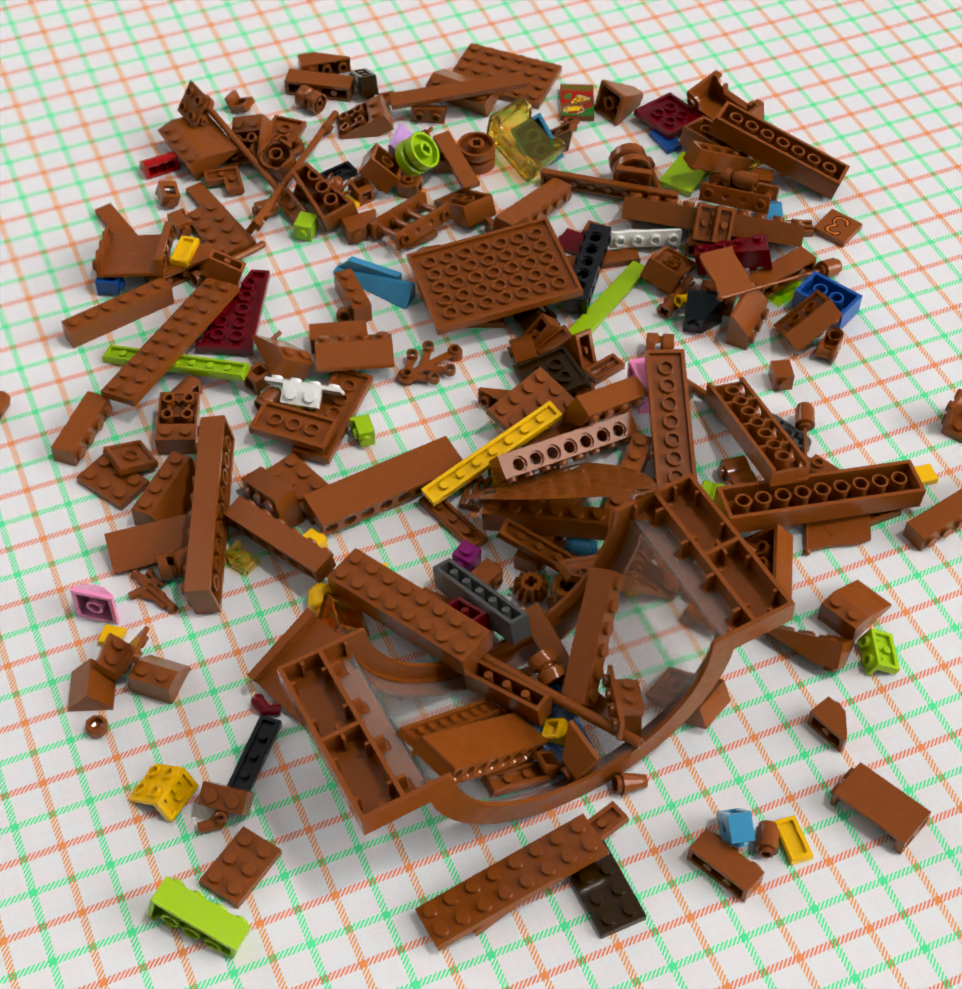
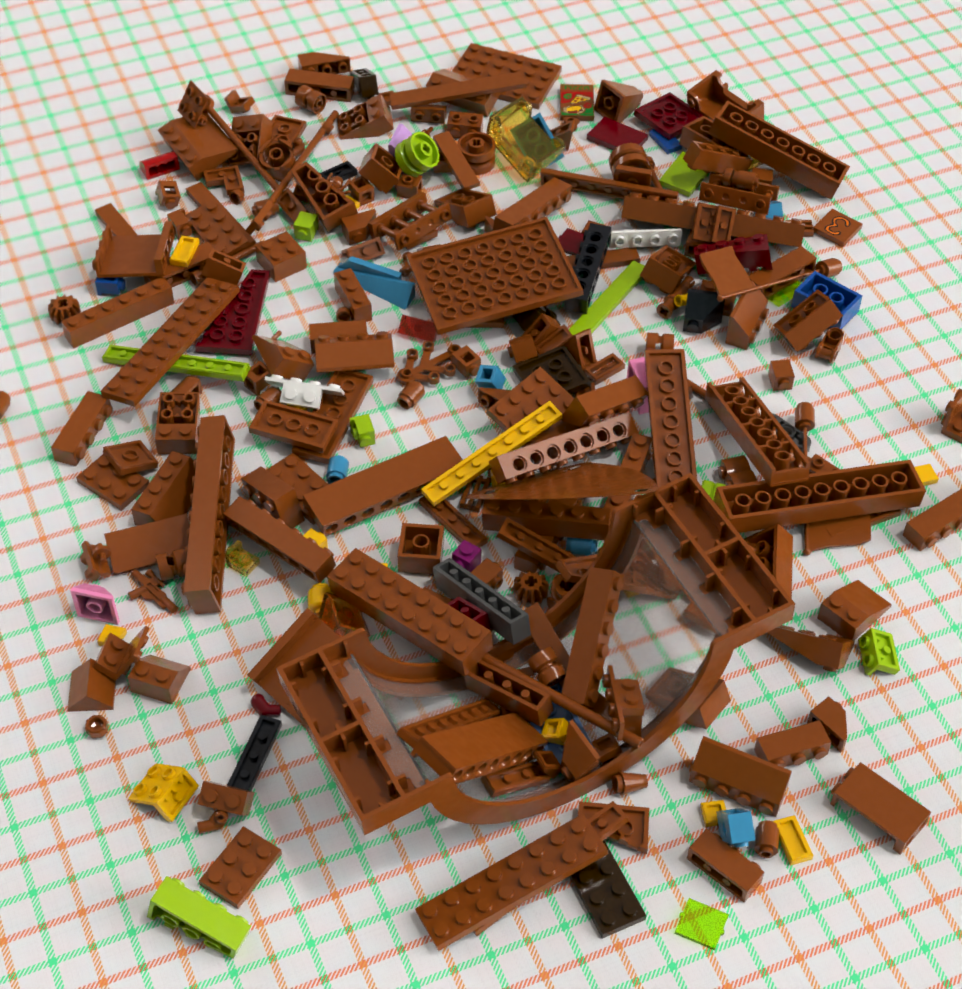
(63, 308): none -> dark orange gear
(96, 559): none -> dark orange hips
(236, 196): none -> dark orange hinge
(281, 256): none -> dark orange brick
(337, 468): none -> dark azure brick
(366, 250): none -> dark orange panel
(405, 270): none -> dark orange arm
(411, 394): none -> dark orange brick
(417, 328): none -> clear red panel
(420, 548): none -> dark orange brick
(463, 123): none -> dark orange brick
(469, 364): none -> dark orange brick
(490, 377): none -> dark azure brick
(606, 747): none -> dark orange plate
(613, 134): none -> dark red tile
(633, 833): none -> dark orange wing
(701, 924): none -> clear neon green piece
(709, 813): none -> yellow tile
(740, 776): none -> dark orange slope
(794, 745): none -> dark orange brick

